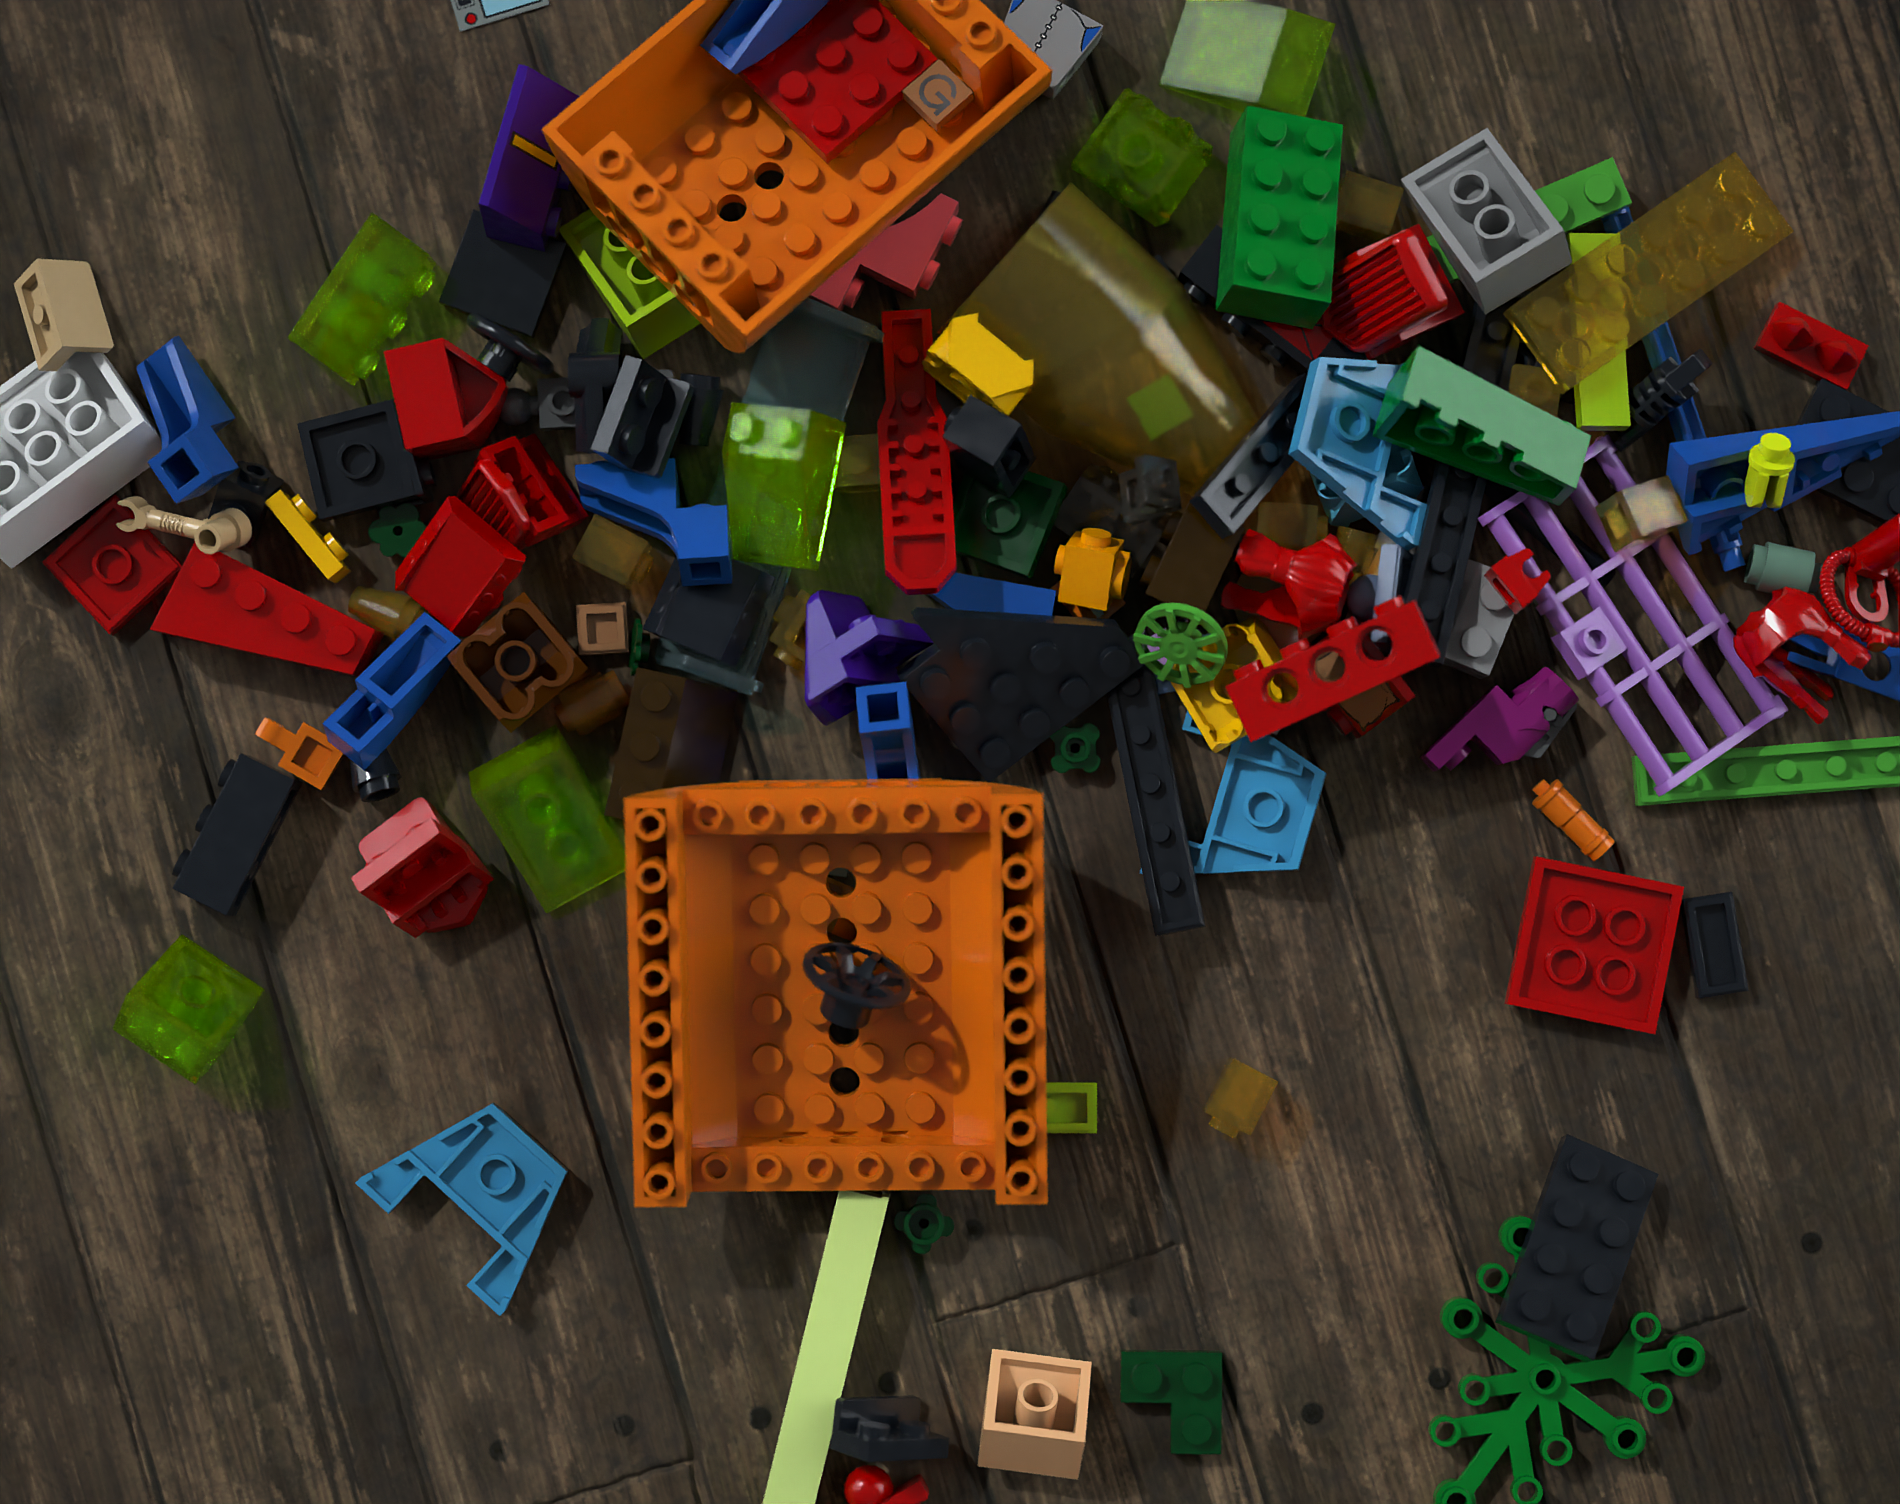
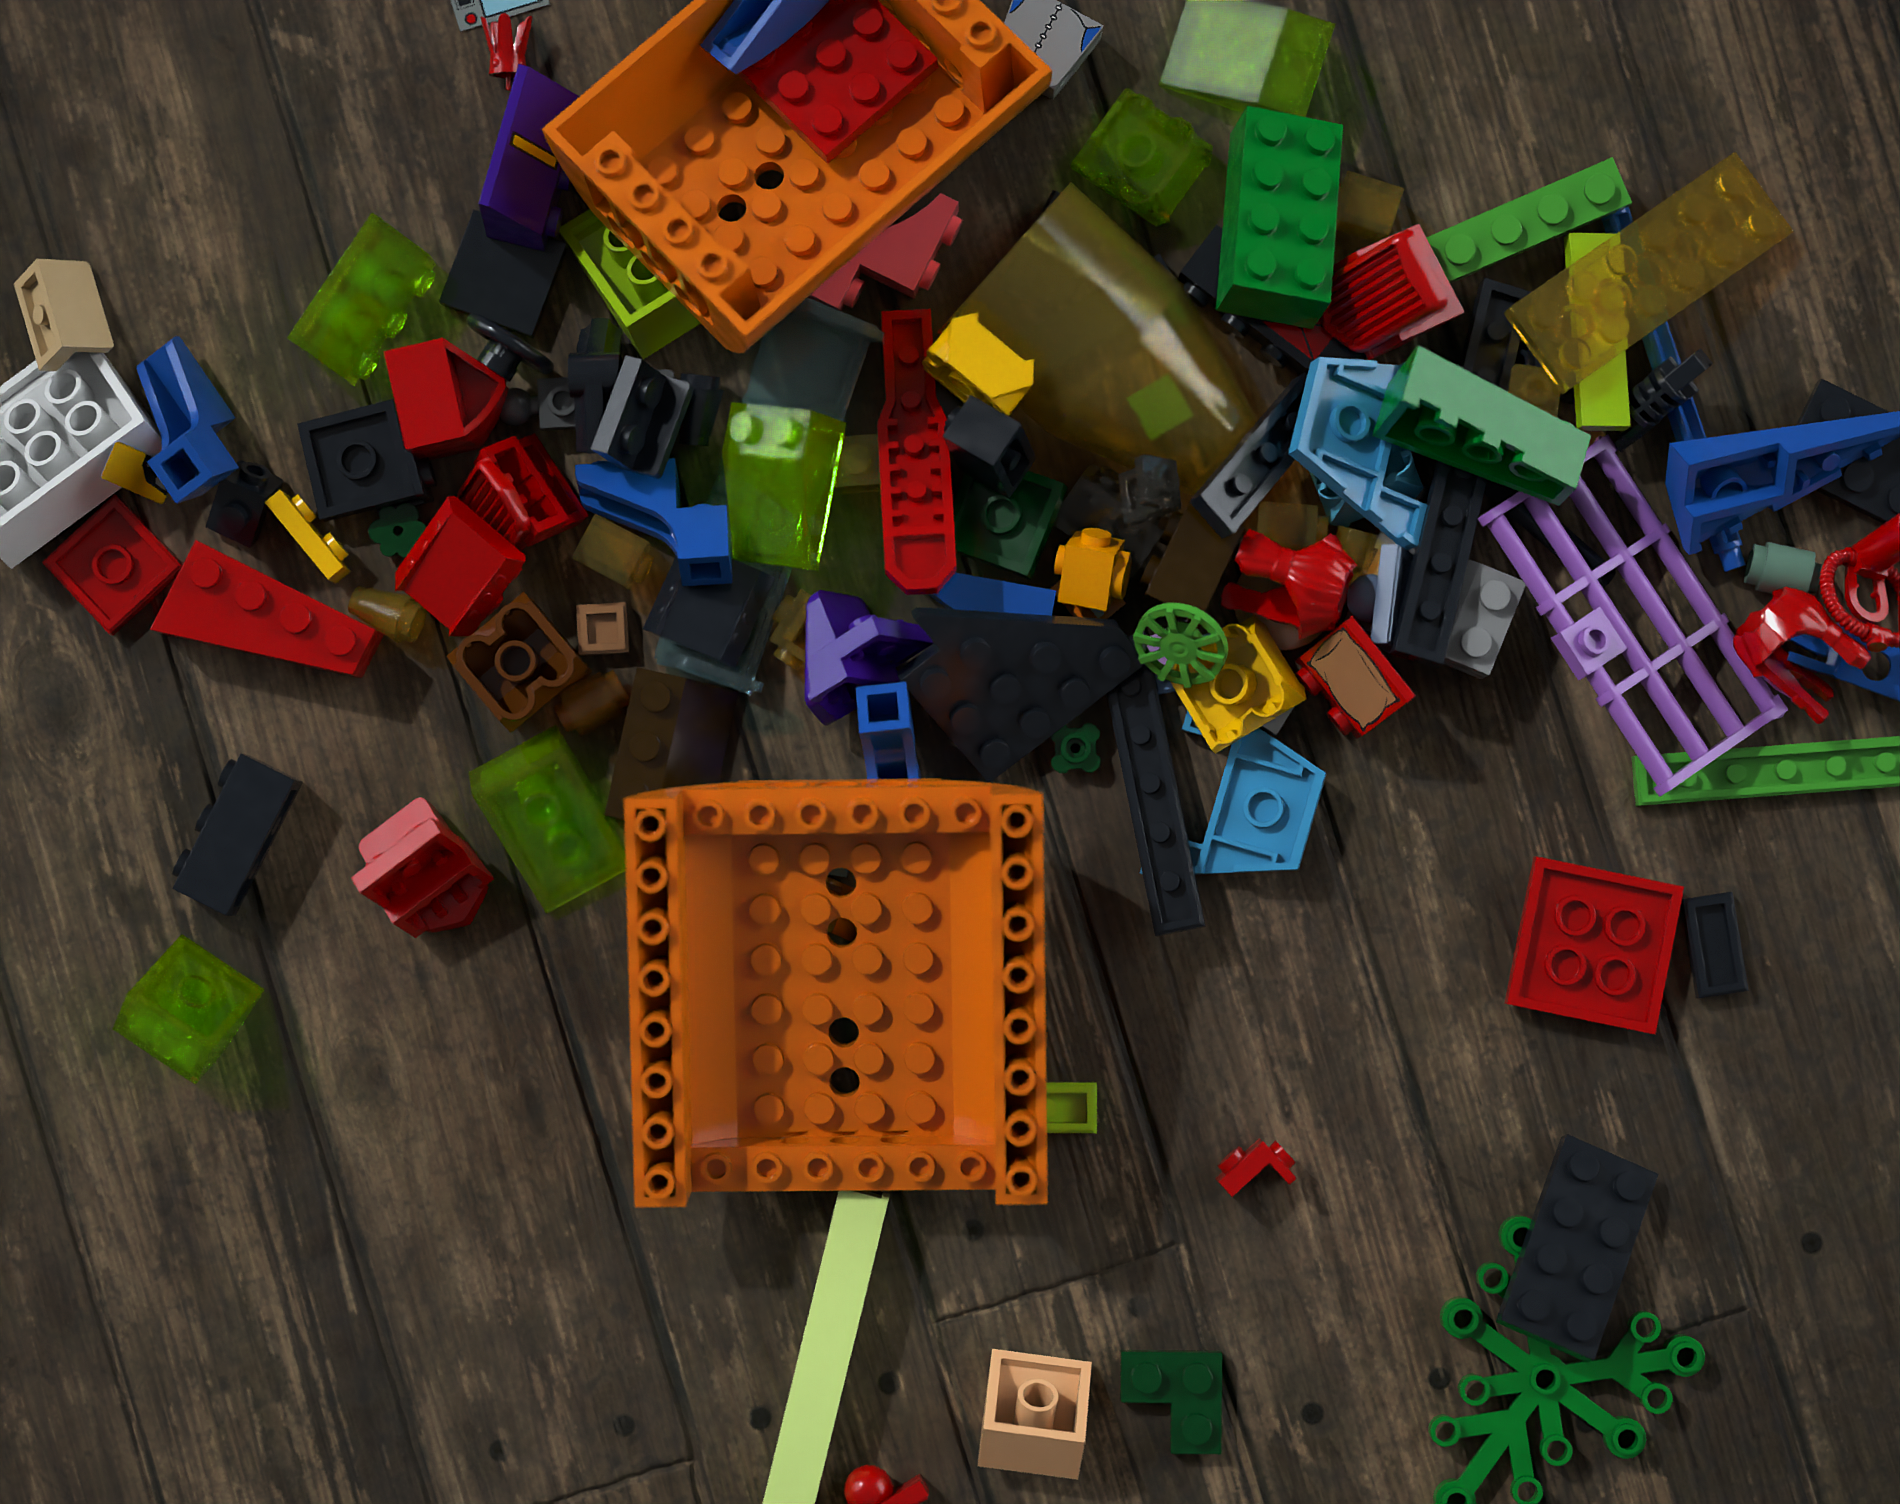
(130, 470): none -> yellow sticker
(221, 532): tan brick -> none
(306, 752): orange plate -> none
(377, 780): black cone -> none
(391, 691): blue slope -> none
(494, 1177): dark azure wing -> none
(503, 54): none -> red piece
(638, 646): dark green plant -> none
(854, 990): black wheel -> none
(885, 1430): black bracket -> none
(924, 1237): dark green plate -> none
(938, 95): medium nougat tile -> none
(1238, 1098): clear yellow brick -> none
(1243, 1165): none -> red bracket
(1264, 713): red brick -> none
(1488, 220): light grey slope -> none
(1506, 725): magenta plate -> none
(1512, 583): red tile -> none
(1571, 818): orange piece -> none
(1641, 513): clear yellow brick -> none
(1768, 471): neon yellow arm -> none
(1810, 346): red tile -> none

